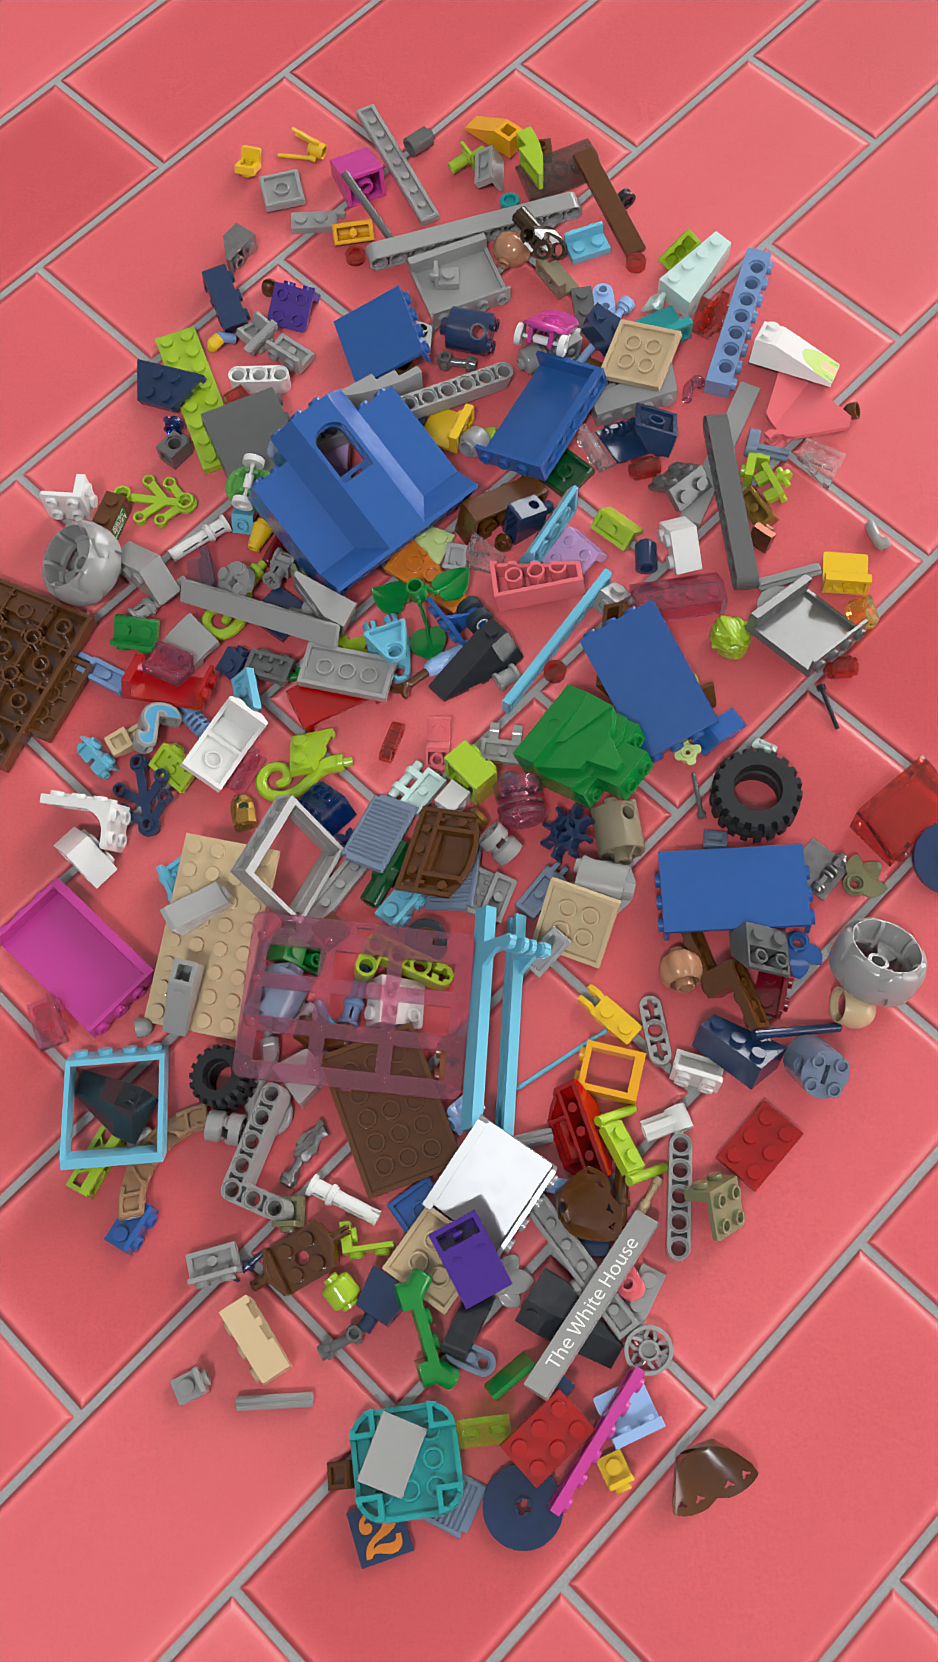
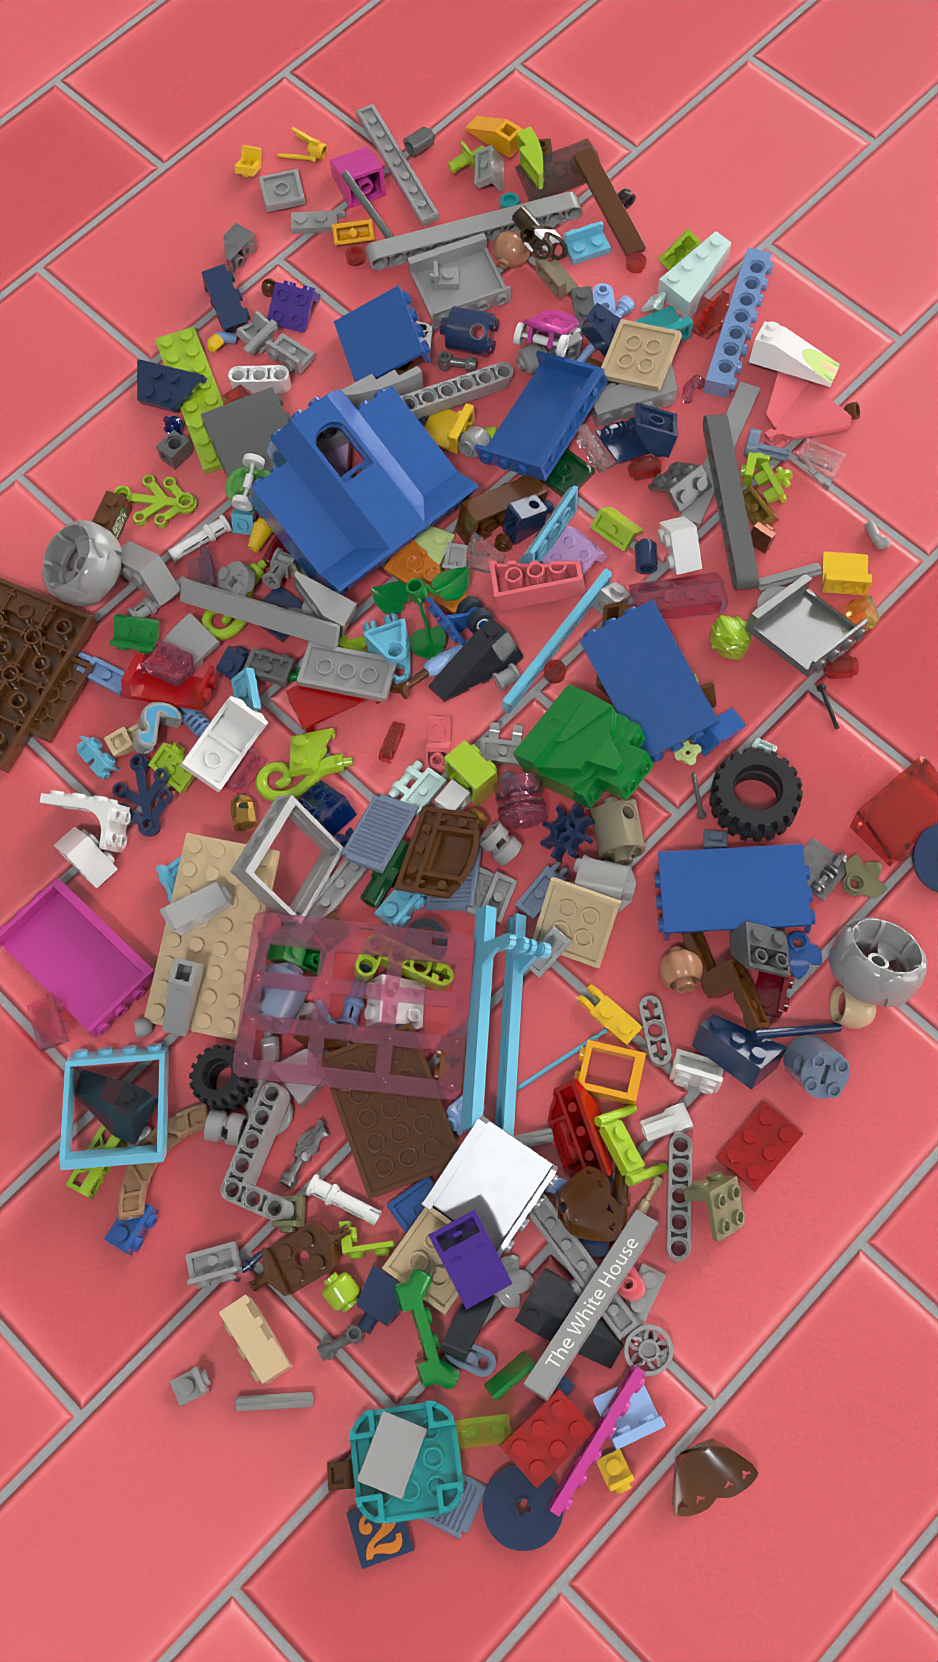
(73, 505): white bracket -> none

